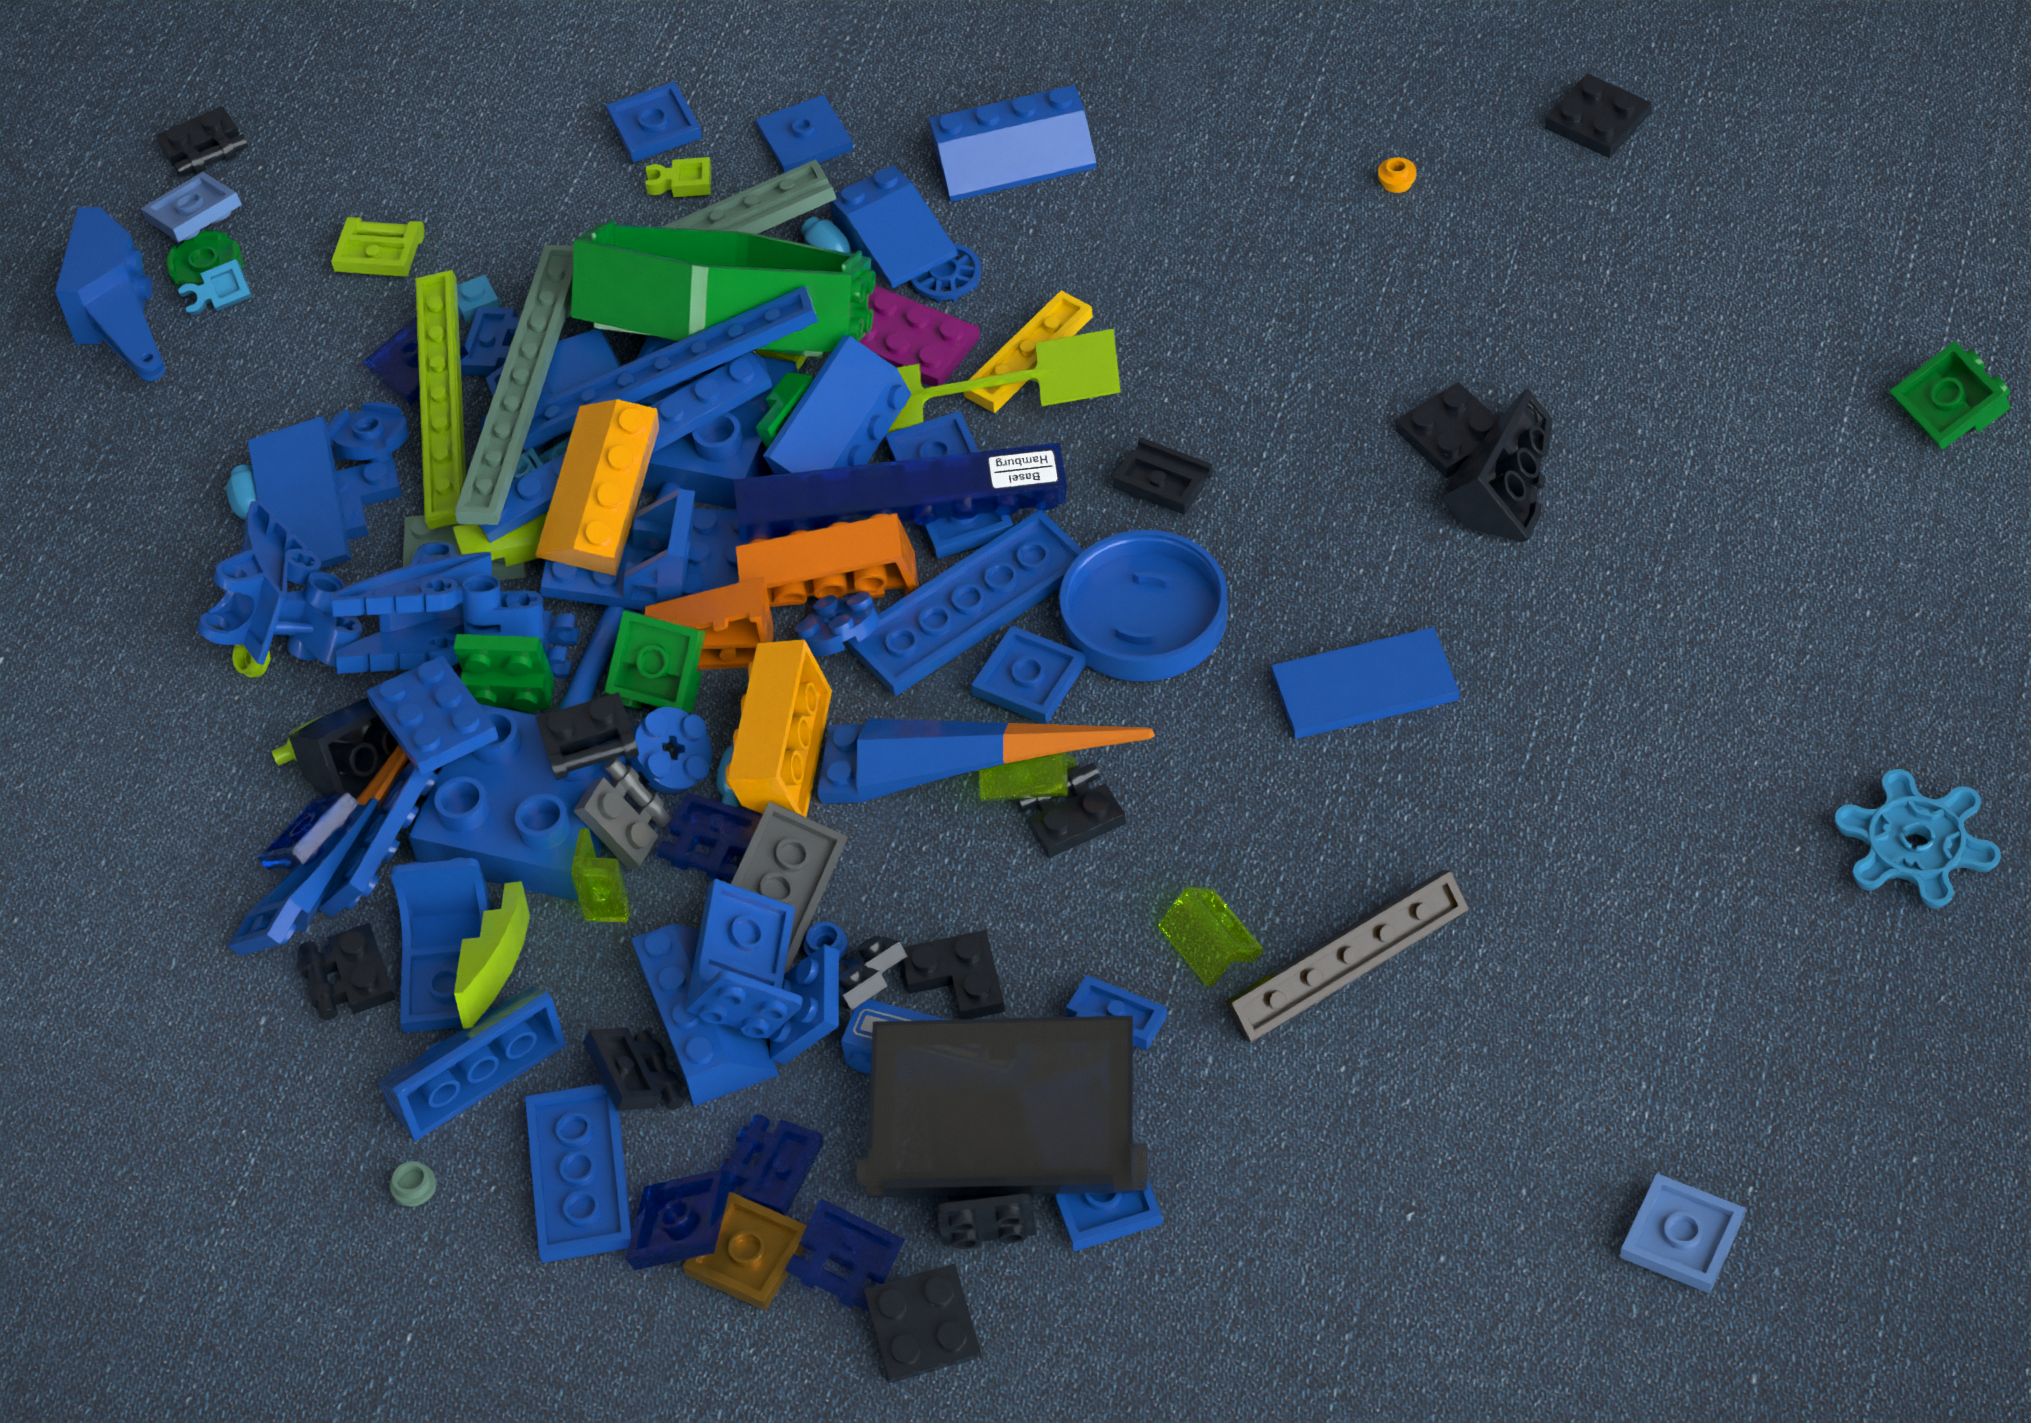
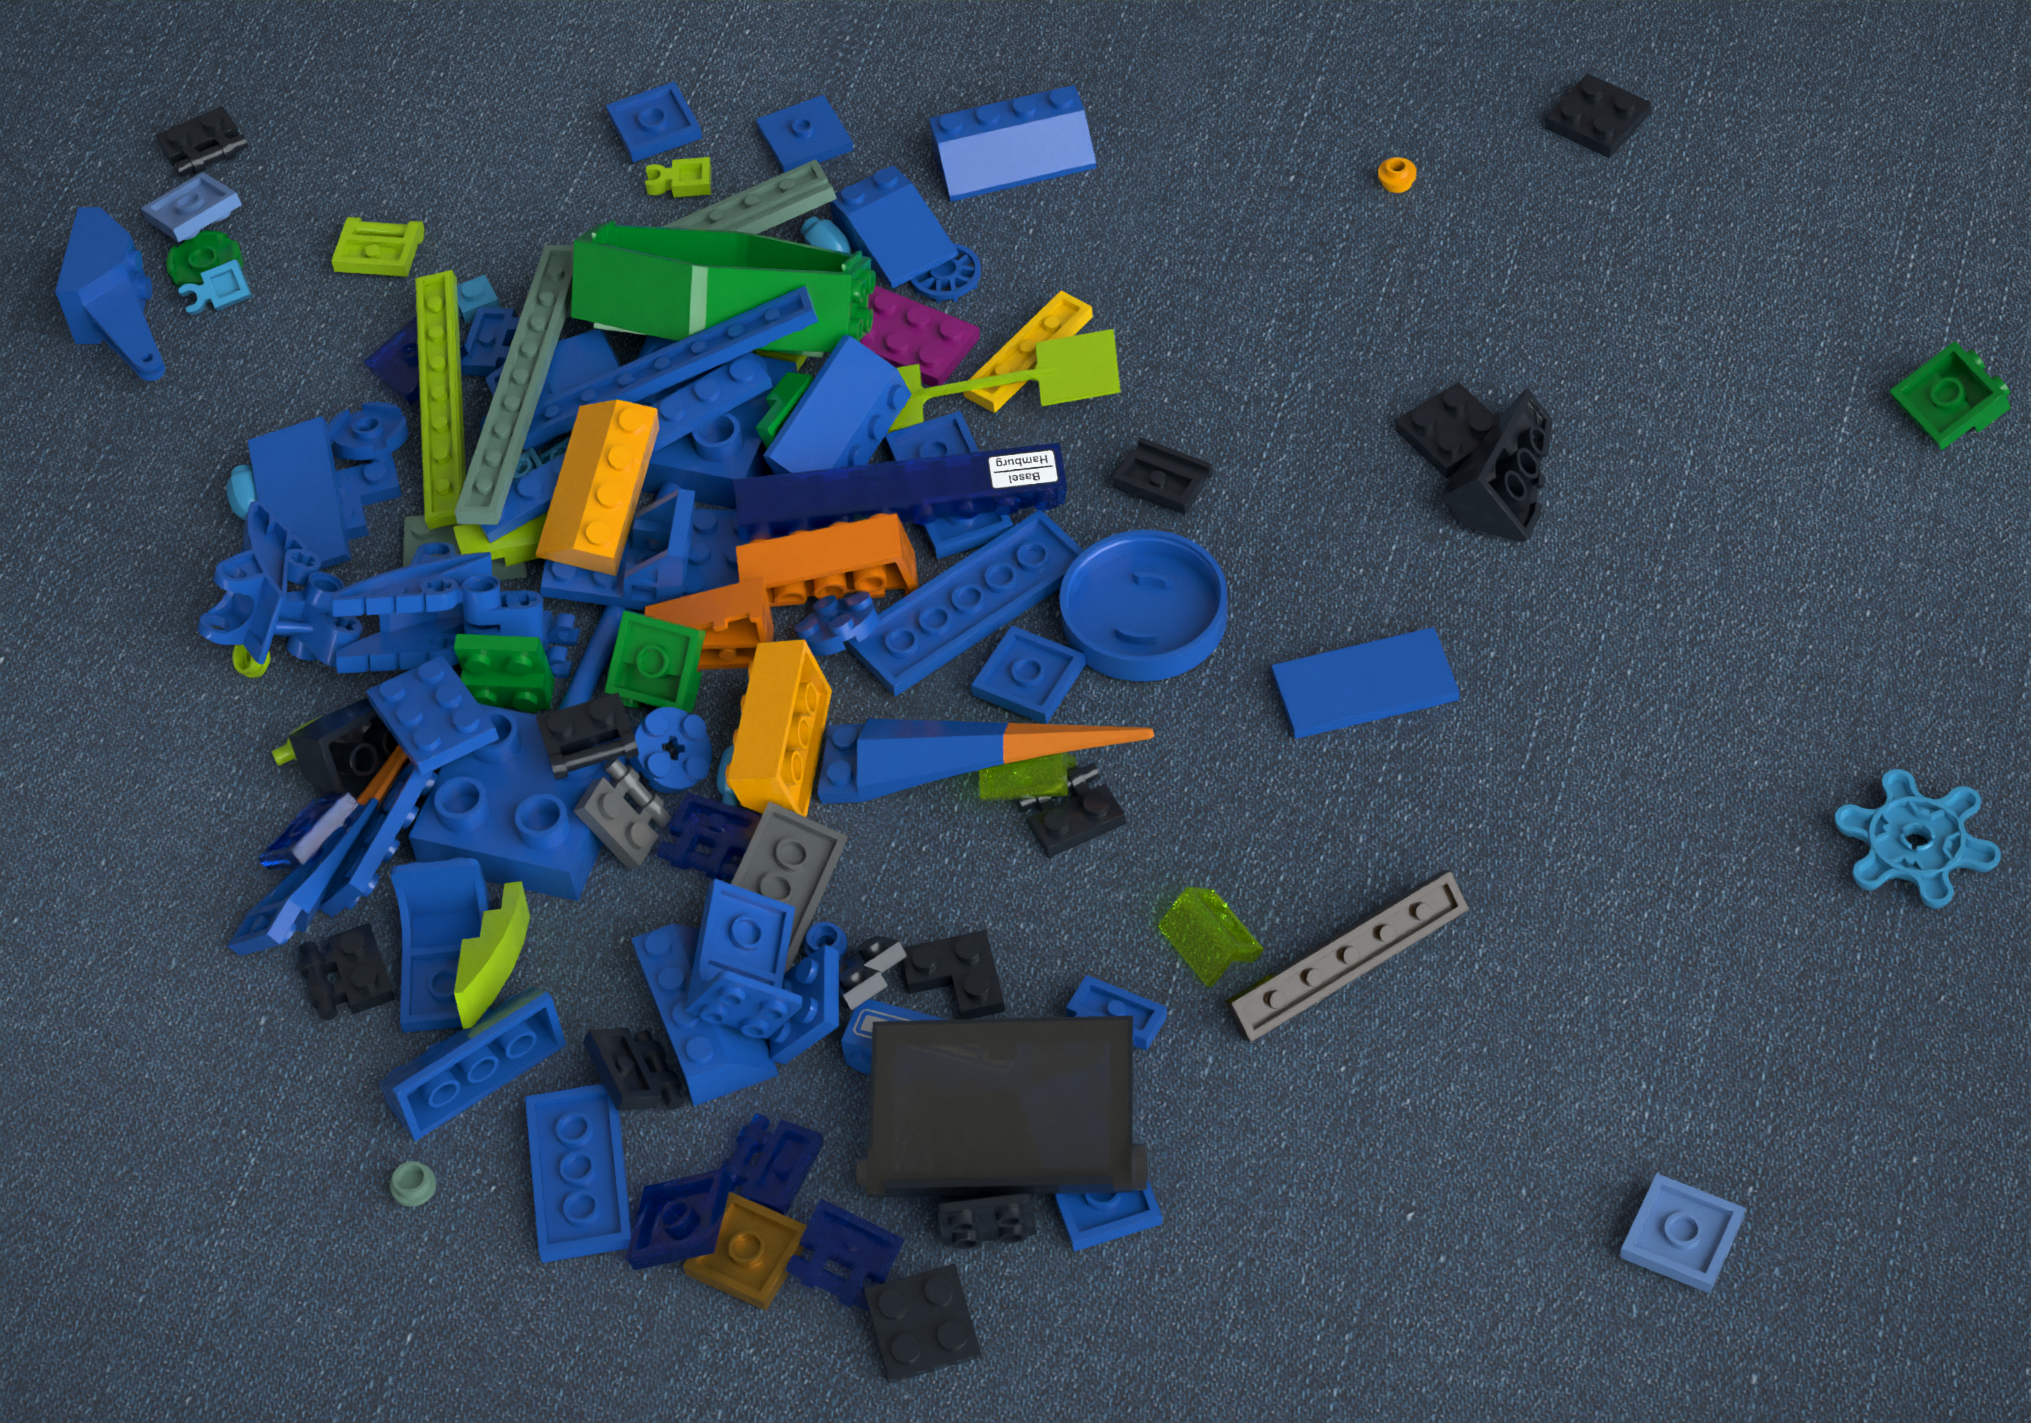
(598, 883): clear neon green panel -> none

